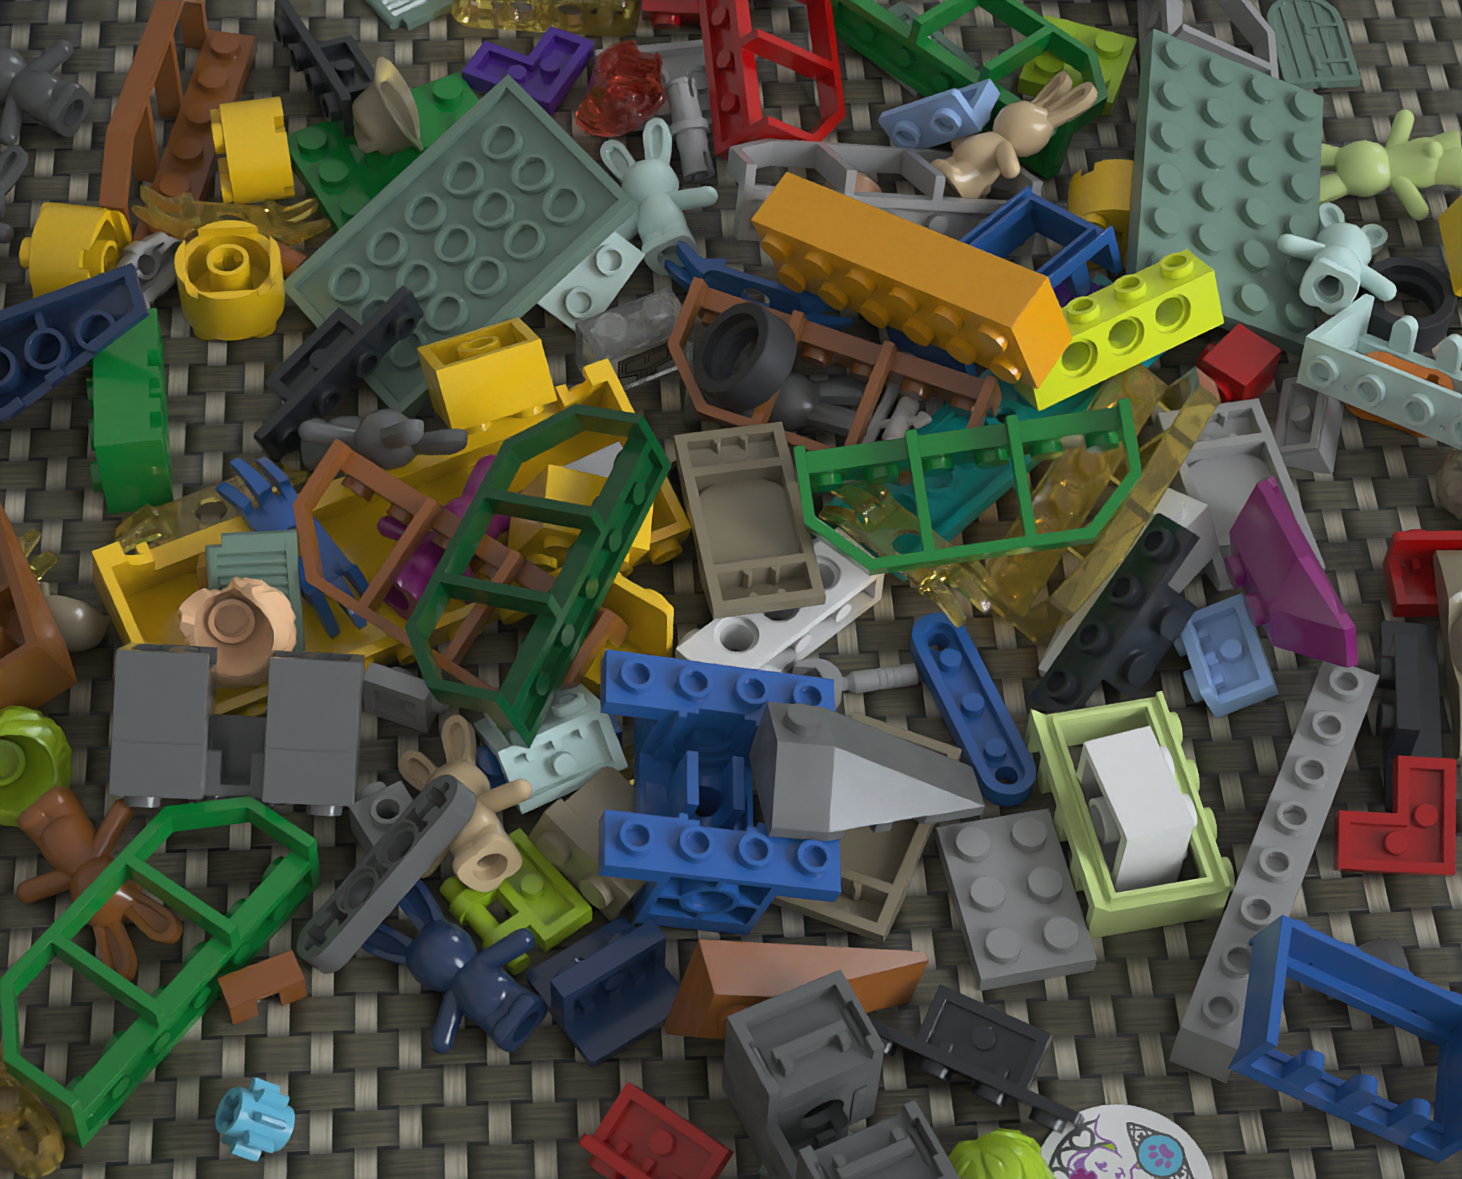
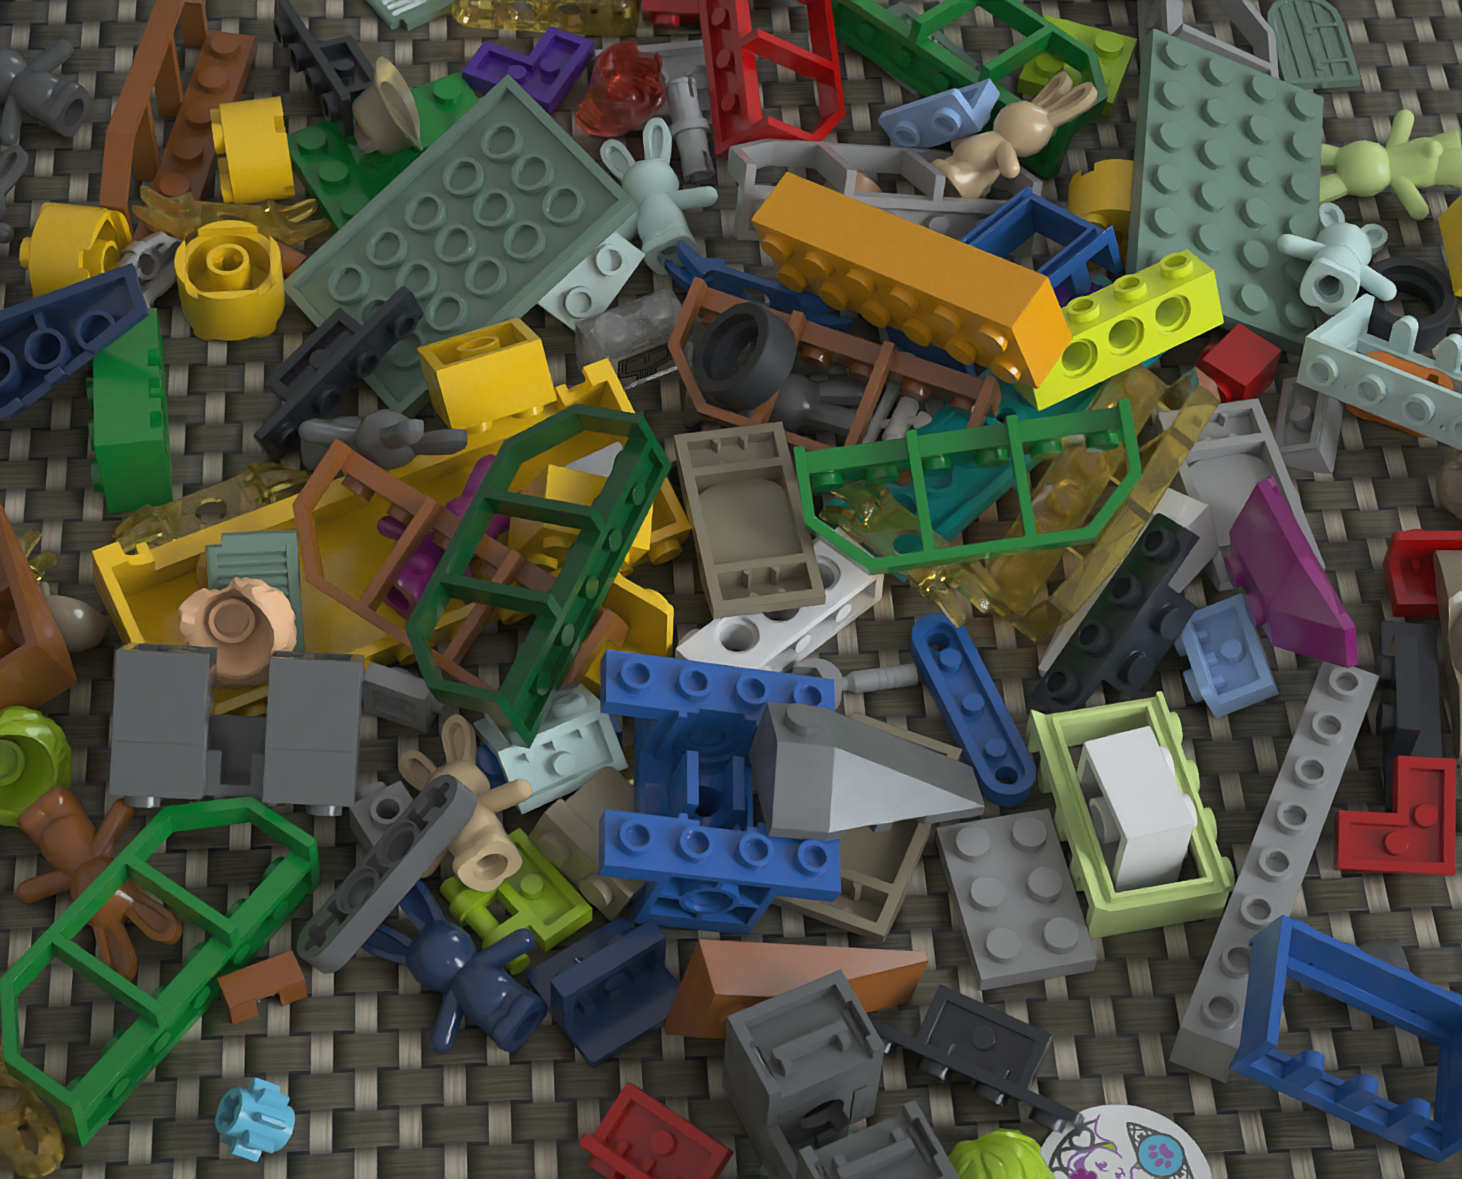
(278, 514): blue piece -> none

